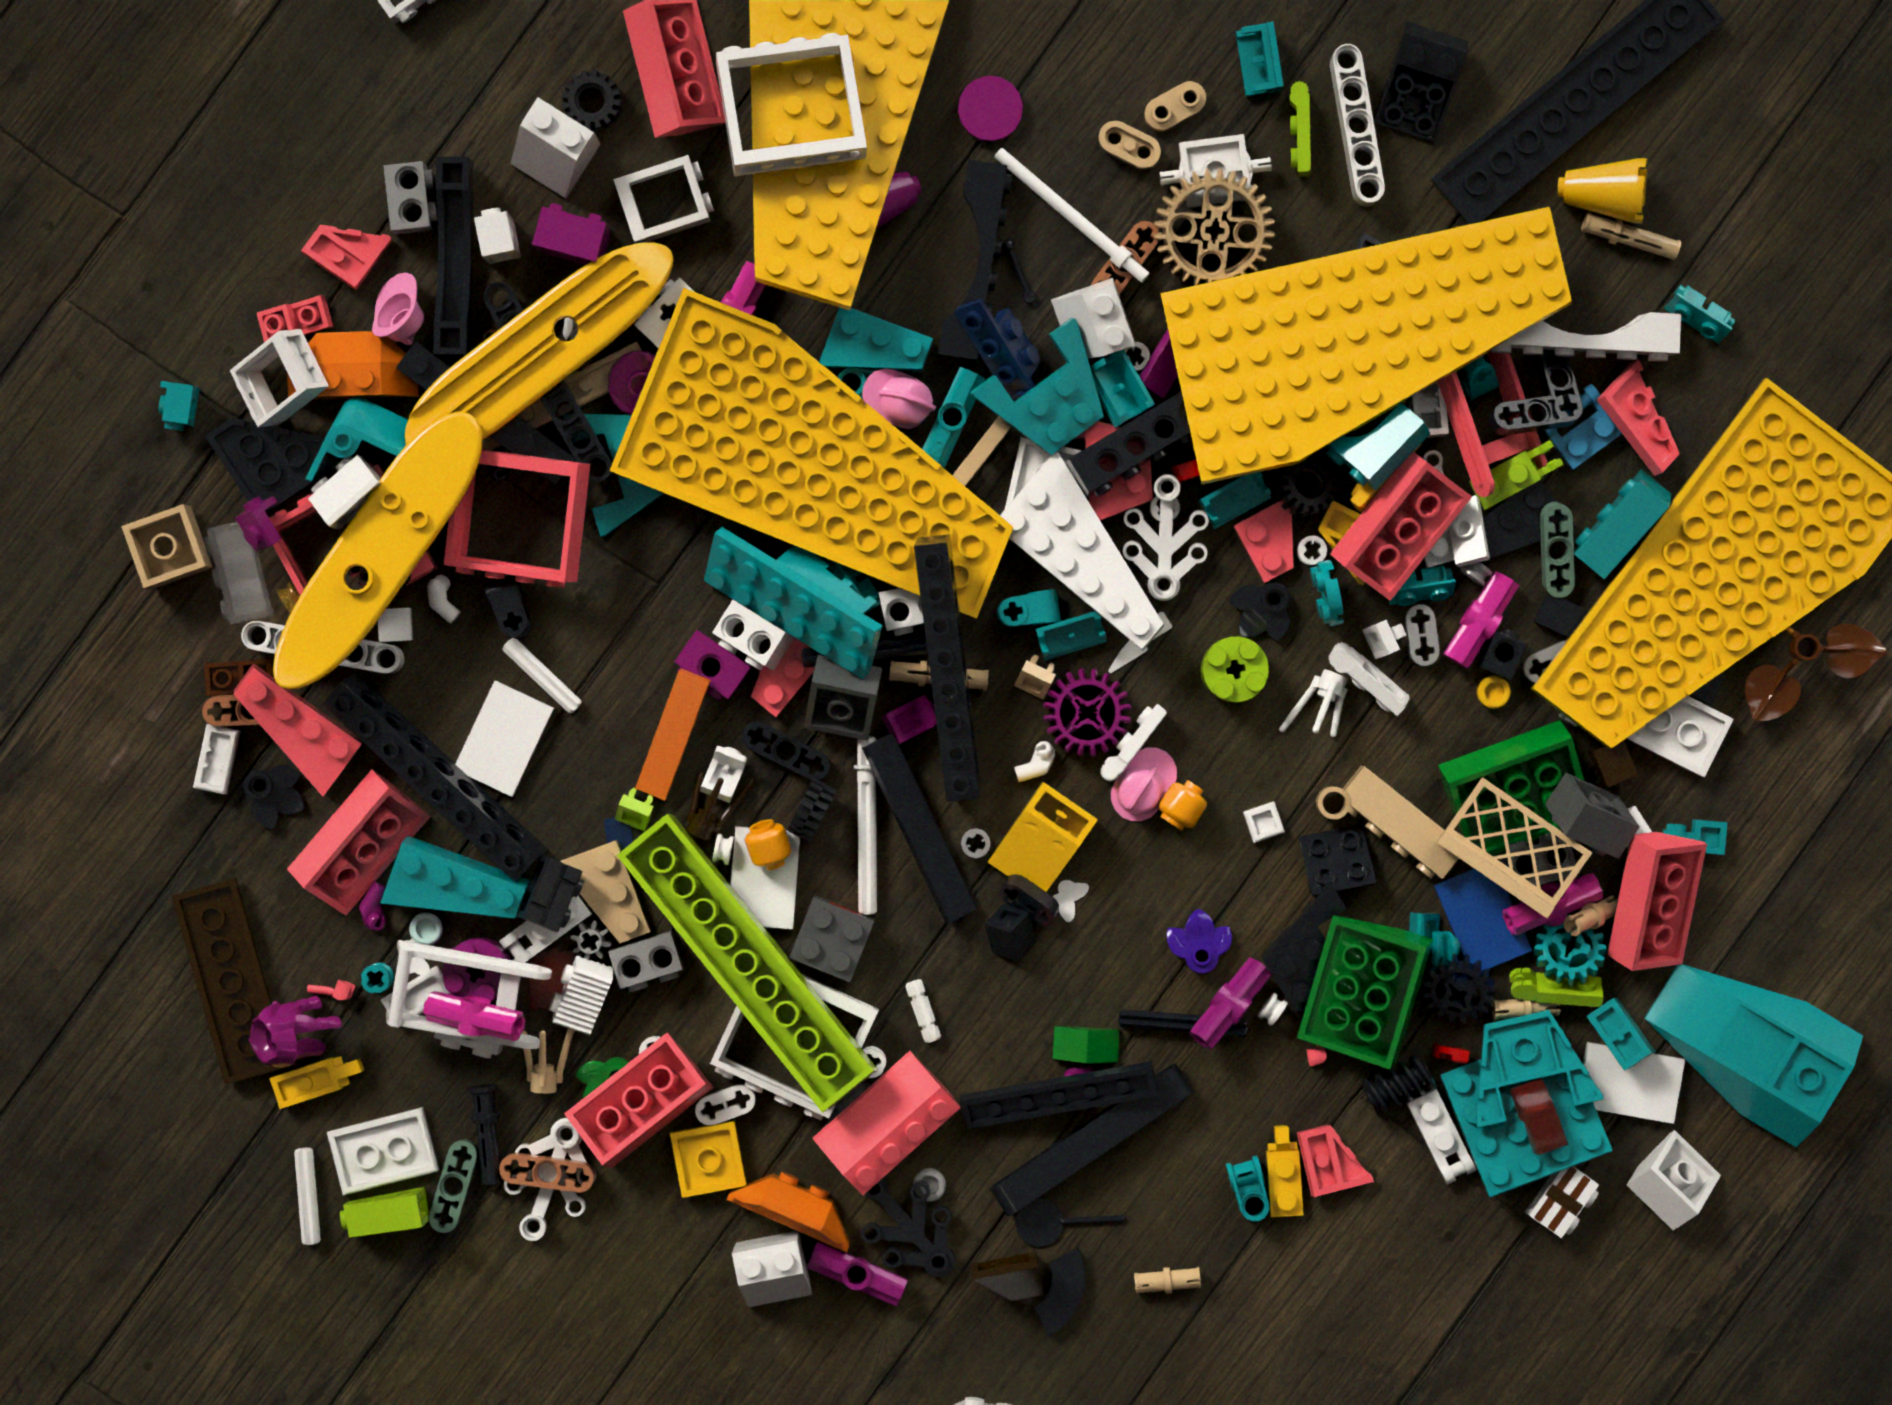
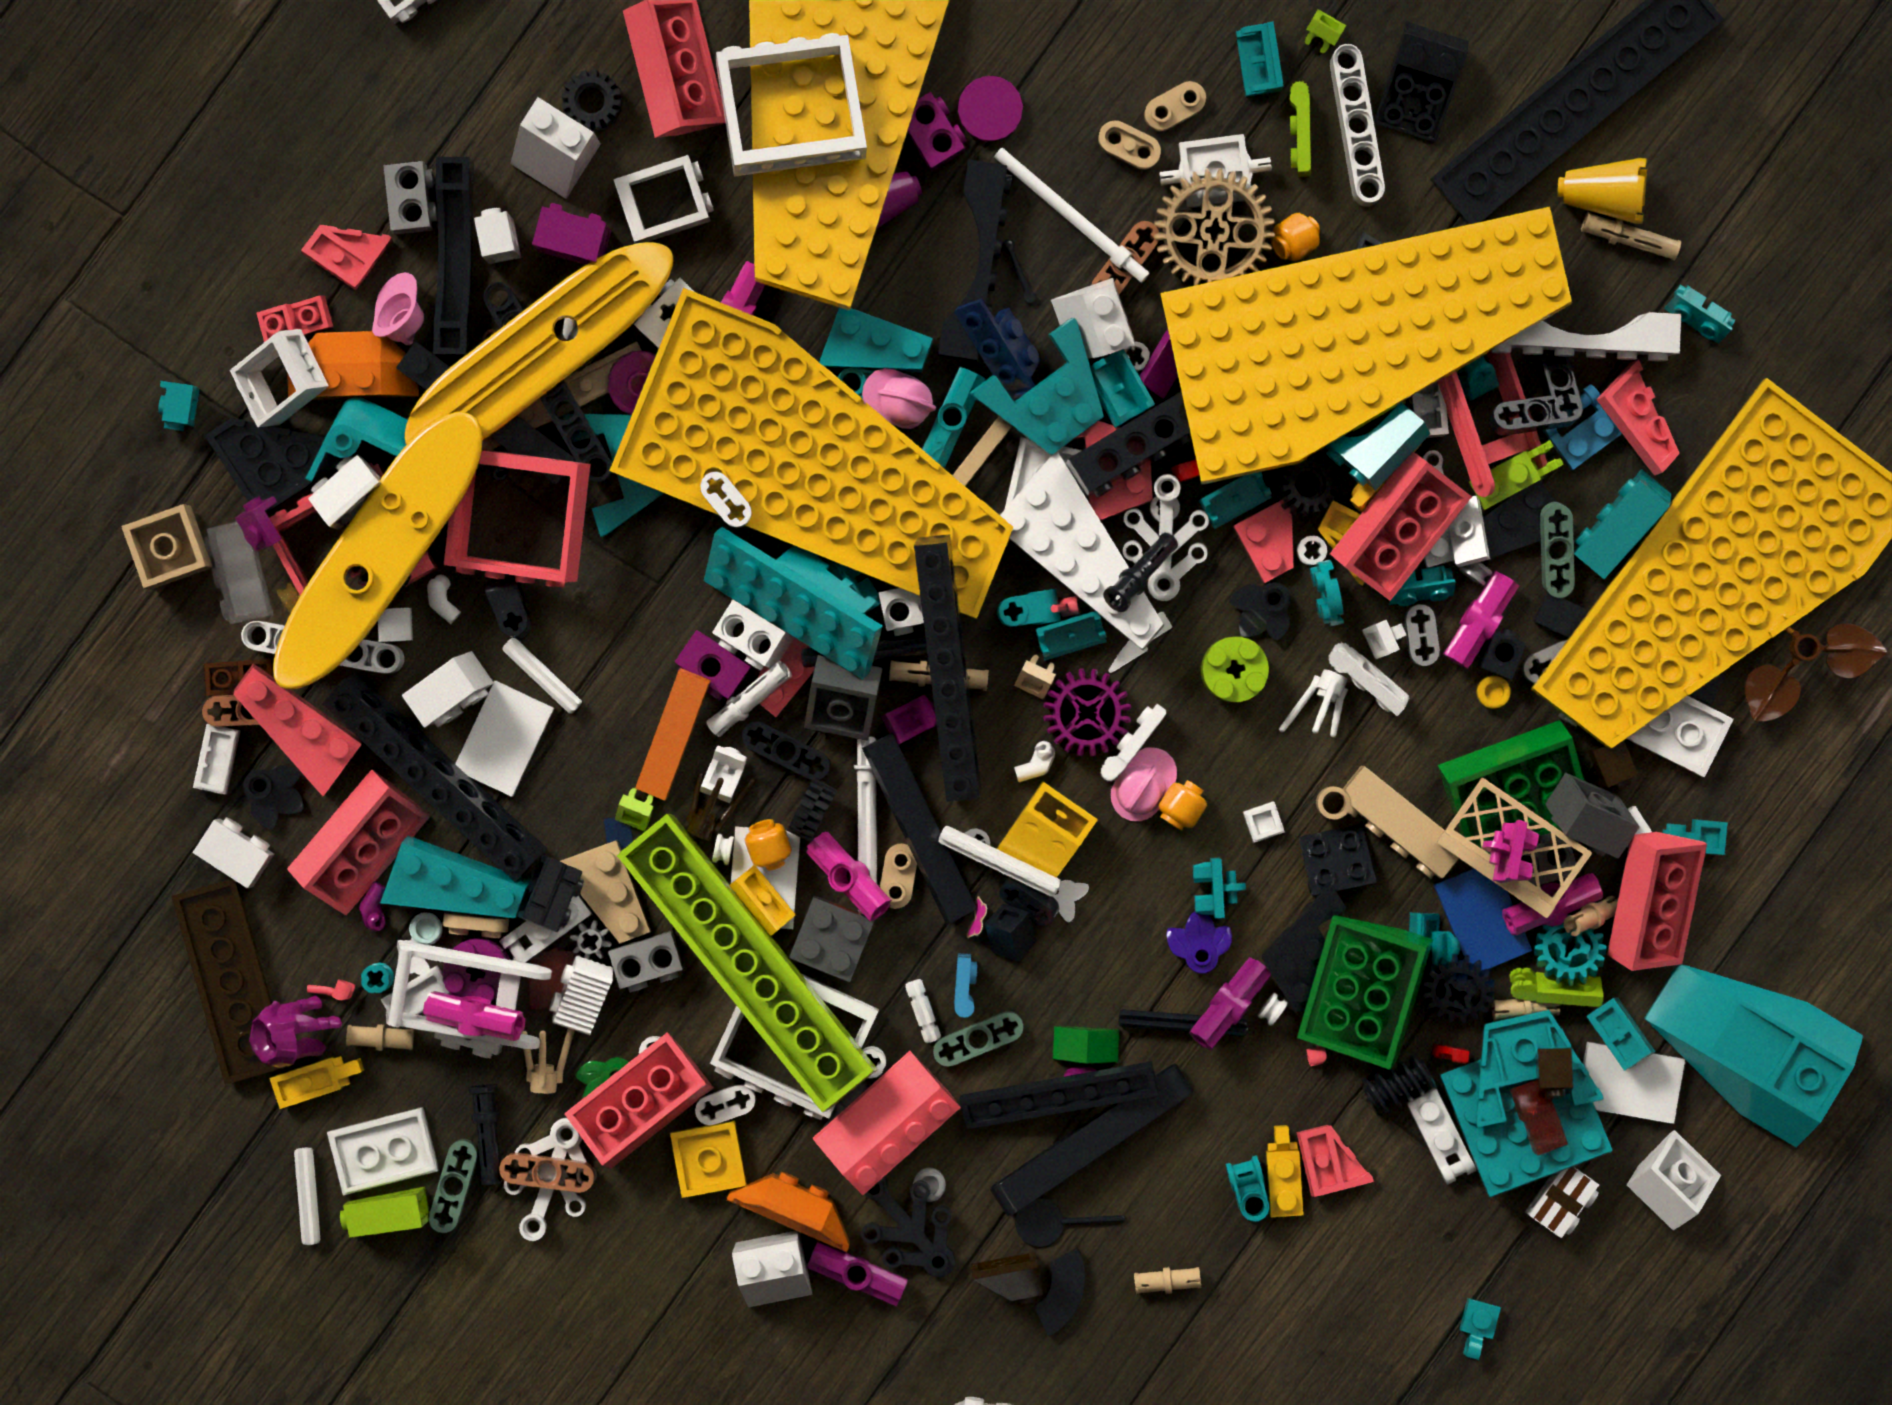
(234, 852): none -> white brick
(380, 1037): none -> tan pin
(447, 689): none -> white brick
(462, 923): none -> tan plate
(719, 504): none -> white beam
(739, 706): none -> white pin
(762, 900): none -> yellow plate
(835, 863): none -> dark pink piece
(898, 875): none -> tan plate
(925, 134): none -> magenta brick
(958, 1054): none -> sand green beam
(965, 975): none -> dark azure plate
(977, 924): none -> dark pink sticker
(999, 861): none -> white axle
(1067, 607): none -> coral hand
(1124, 588): none -> black pin
(1214, 903): none -> teal hips
(1295, 237): none -> light orange head
(1326, 28): none -> lime tile
(1478, 1321): none -> teal plate
(1507, 852): none -> dark pink hips
(1554, 1072): none -> dark brown brick

